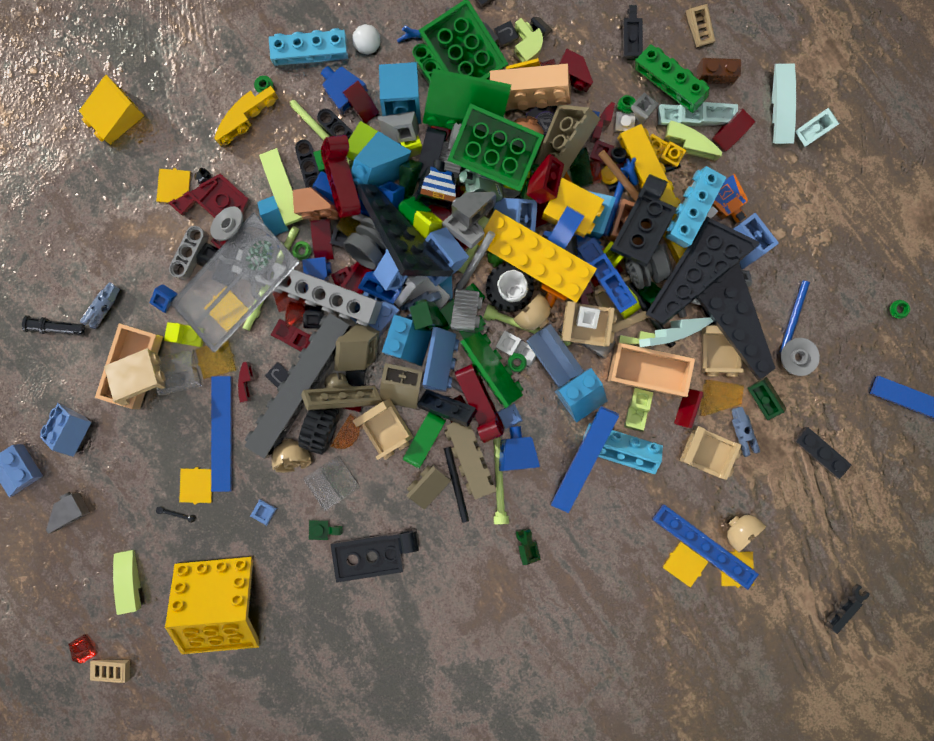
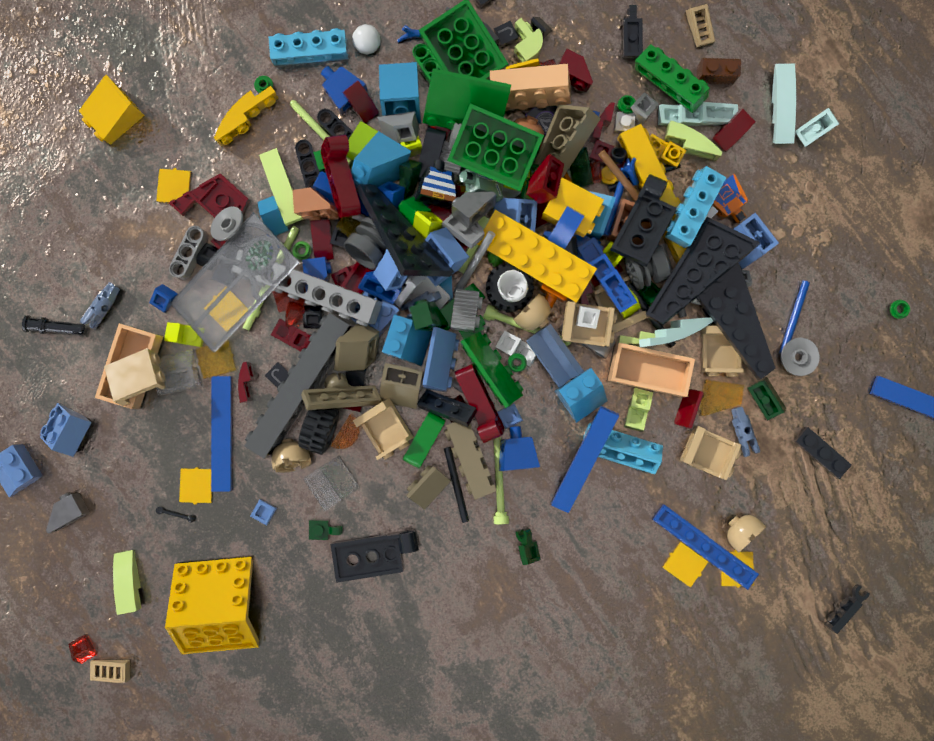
(202, 175): black hinge -> none

